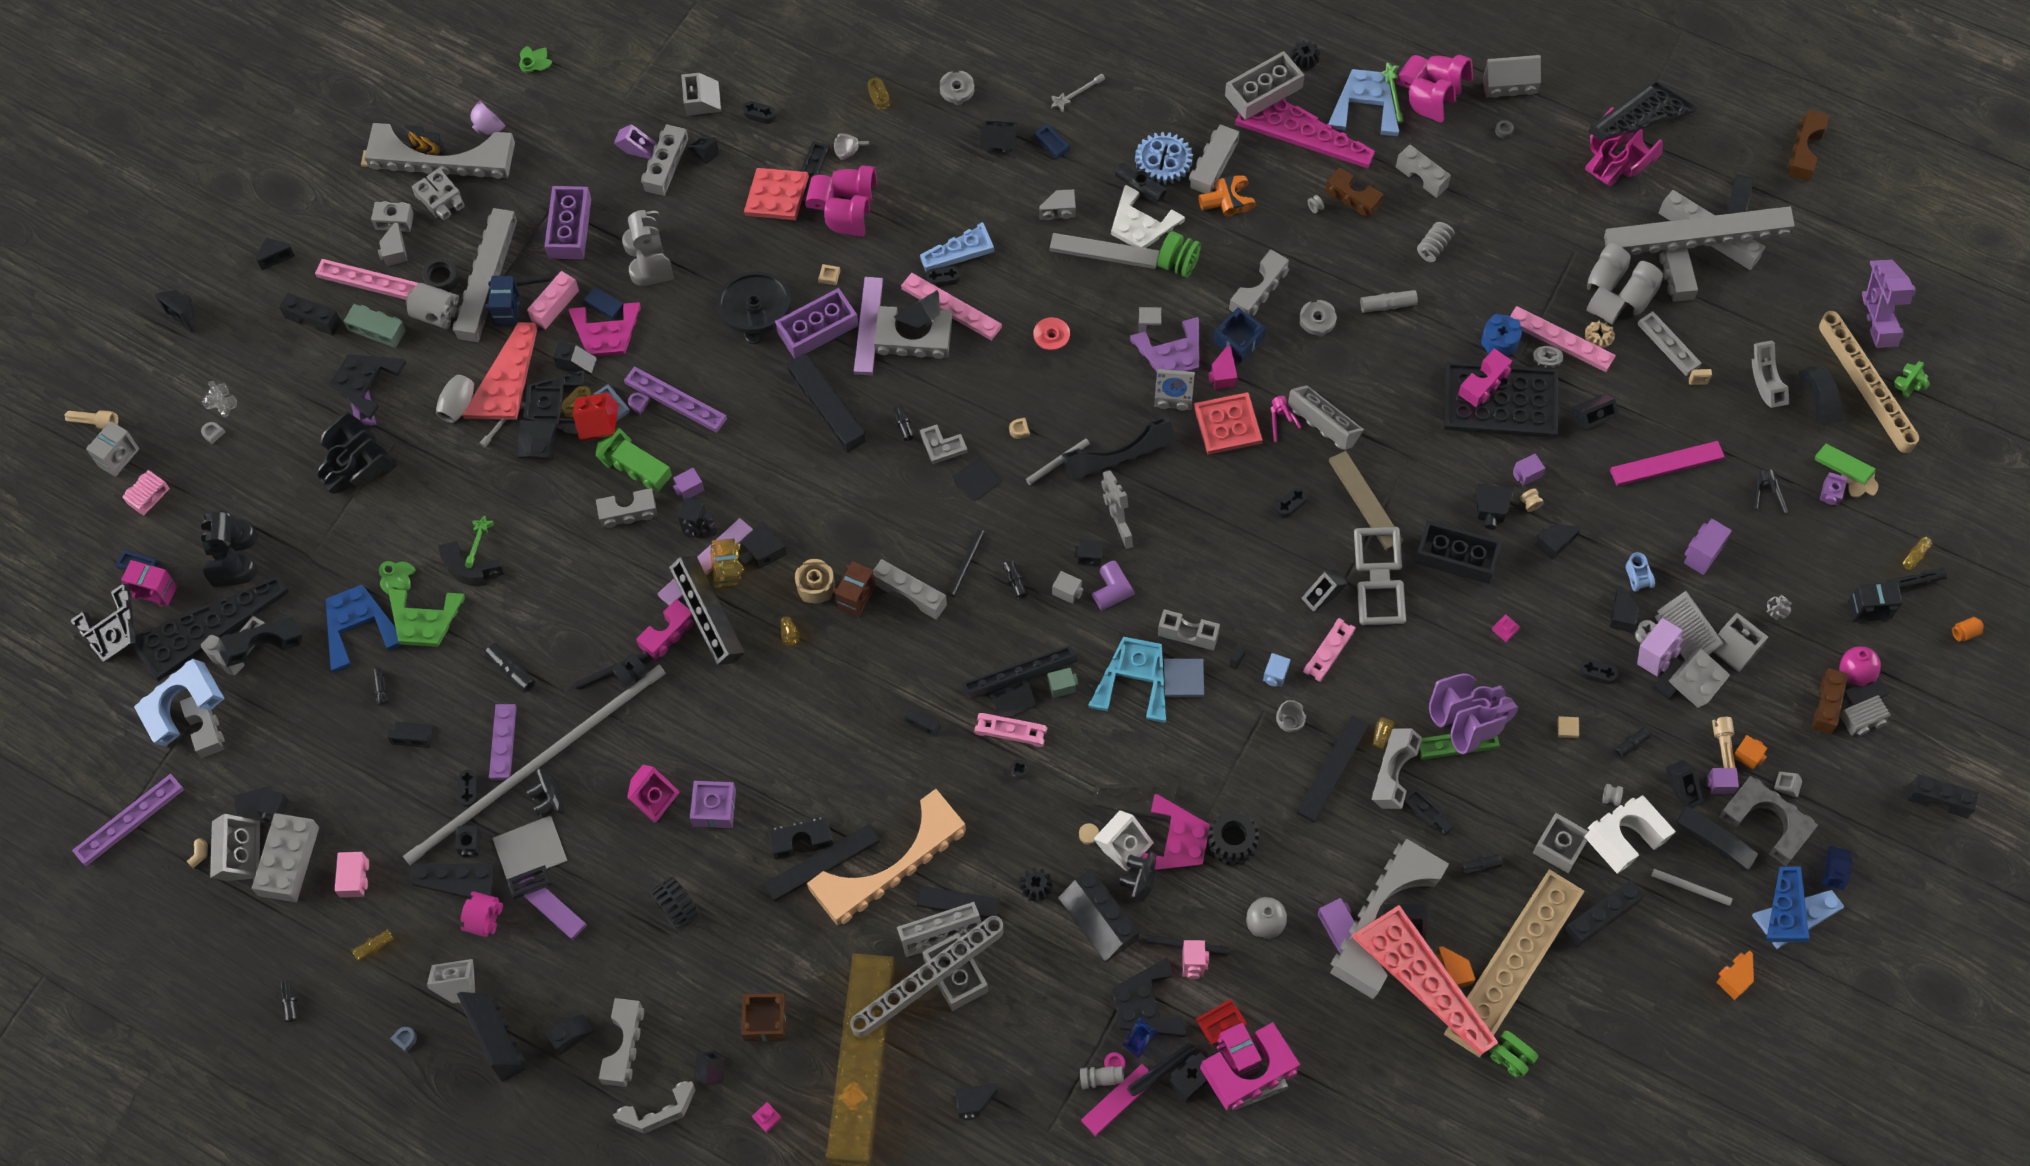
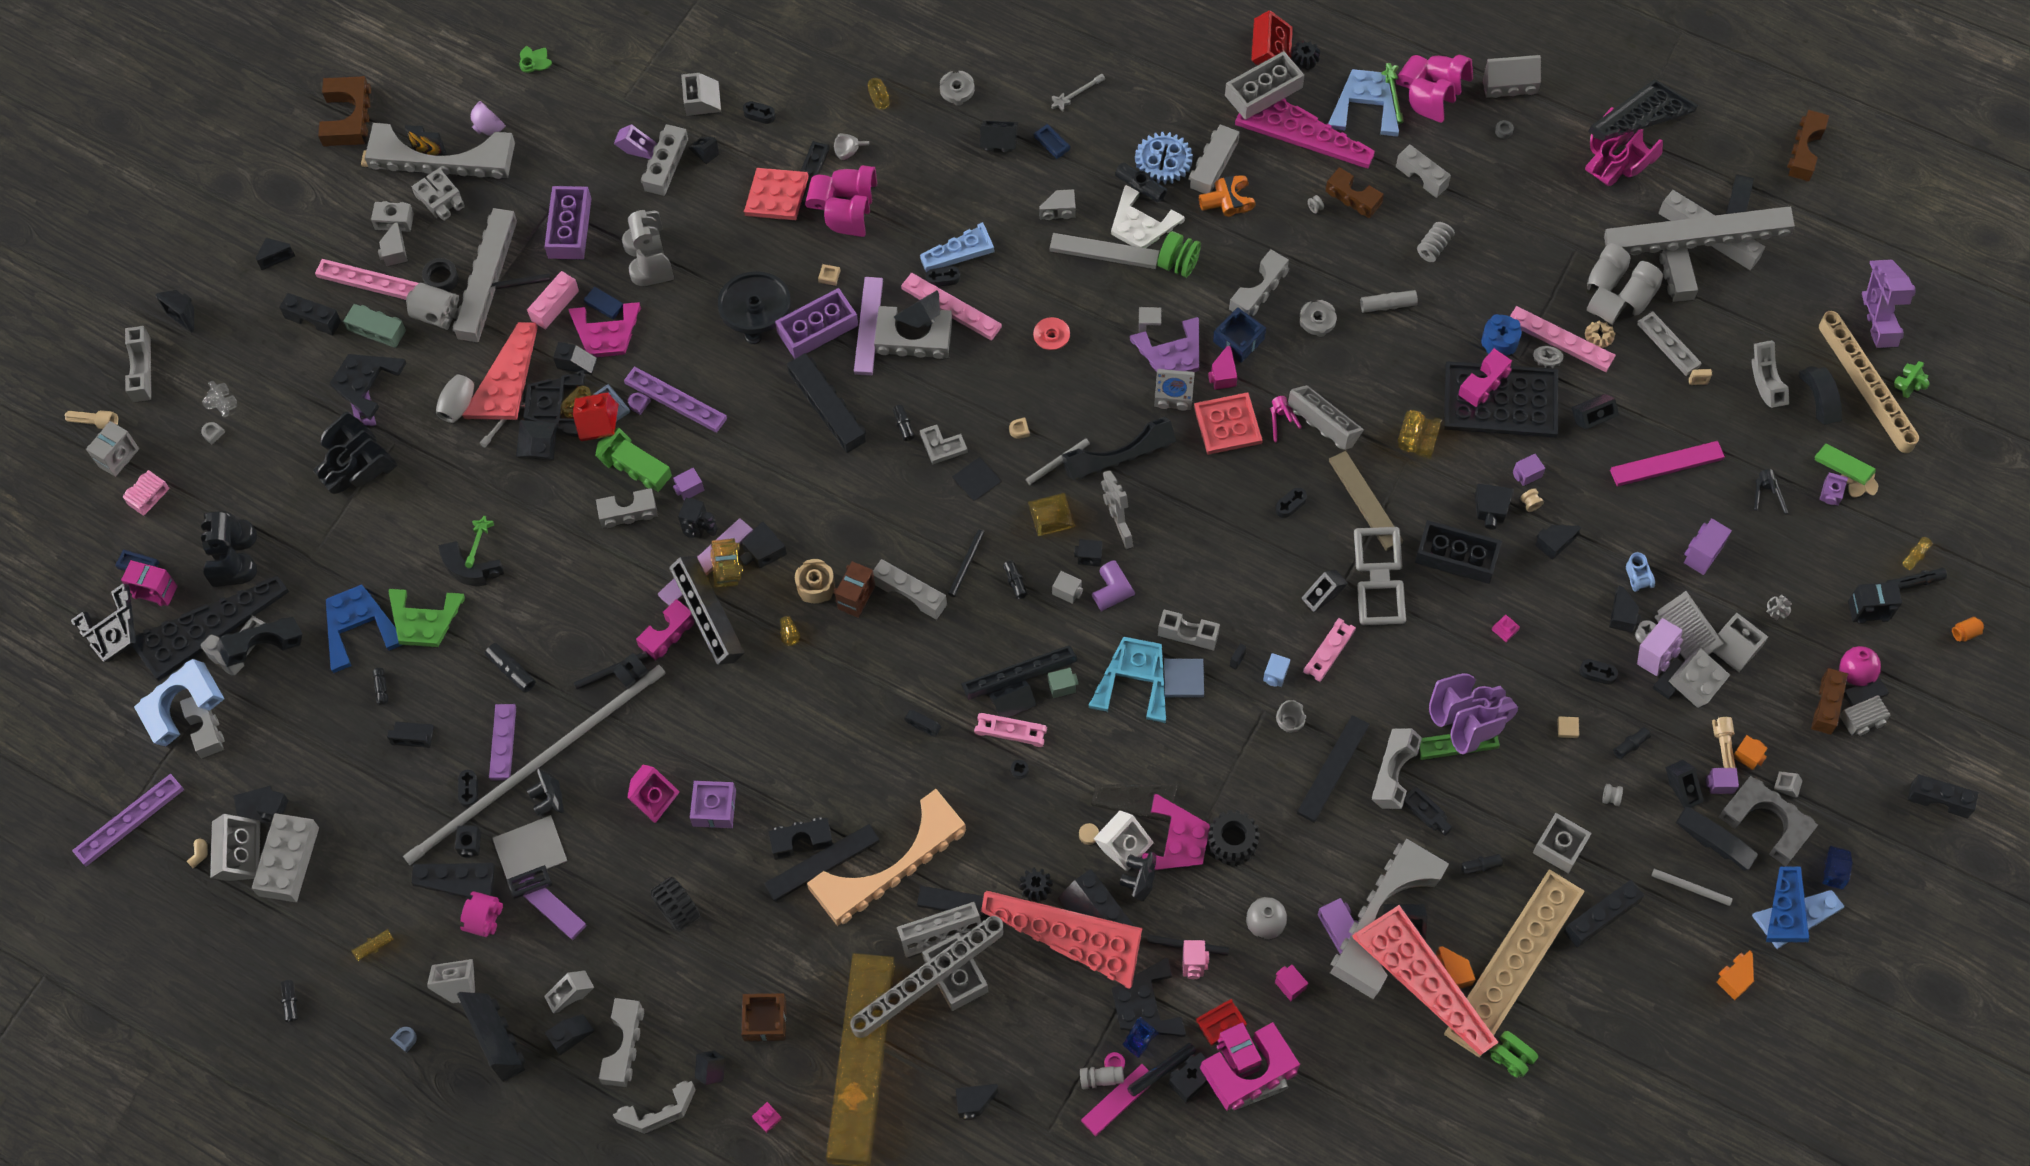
(139, 350): none -> light grey arch
(351, 874): bright pink brick -> none
(353, 128): none -> reddish brown arch
(397, 578): bright green plate -> none
(503, 301): dark blue container -> none
(568, 990): none -> light grey arch
(1051, 514): none -> clear yellow slope
(1083, 938): none -> coral wing
(1270, 37): none -> red slope
(1290, 982): none -> dark pink brick
(1382, 732): clear yellow cone -> none
(1419, 434): none -> clear yellow hips
(1636, 814): white arch -> none

